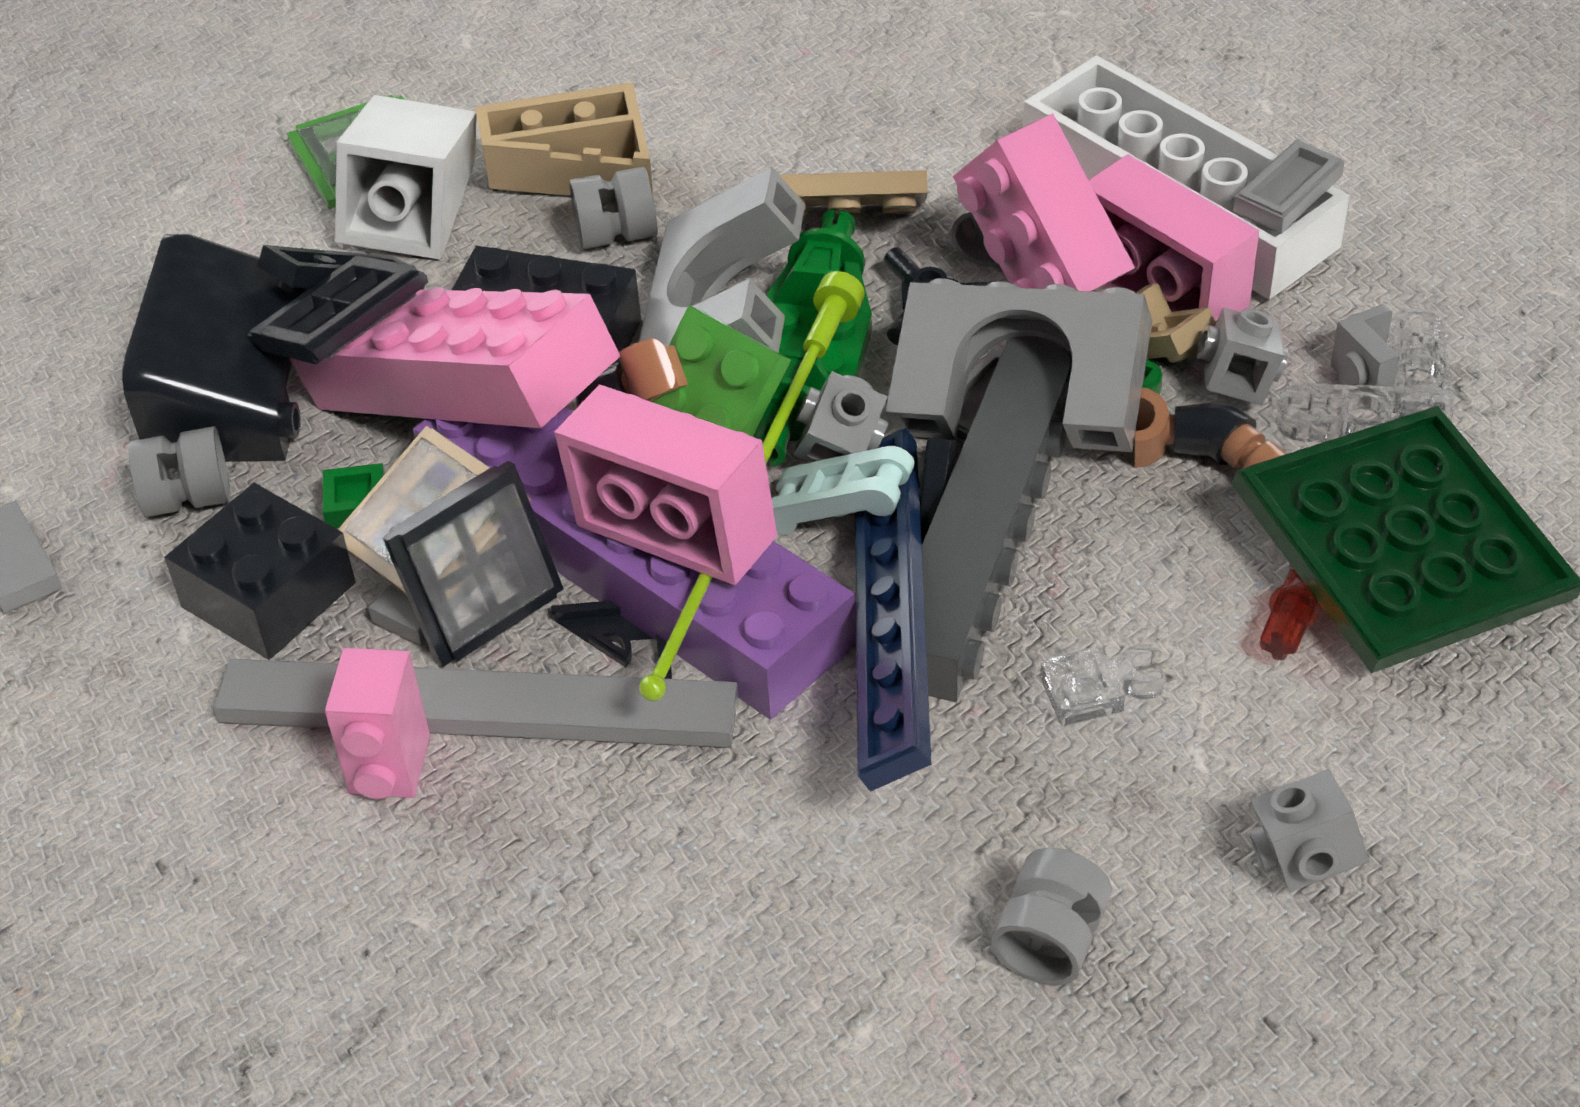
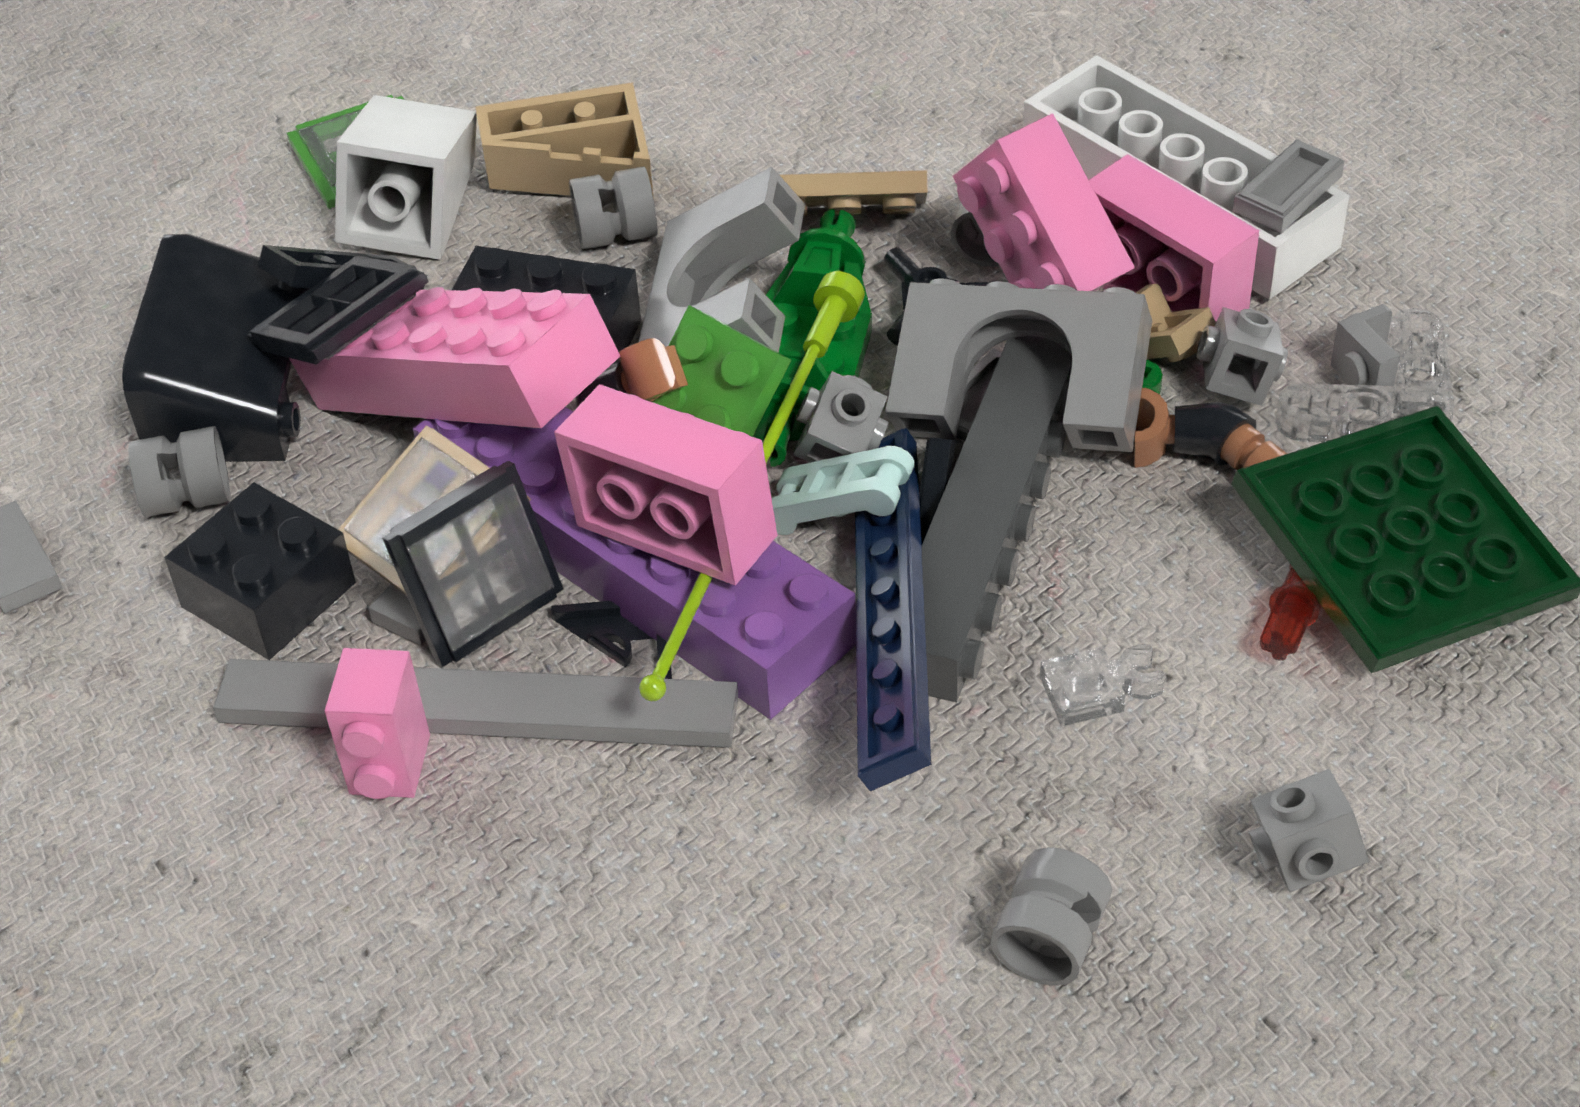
(345, 489): green plate -> none

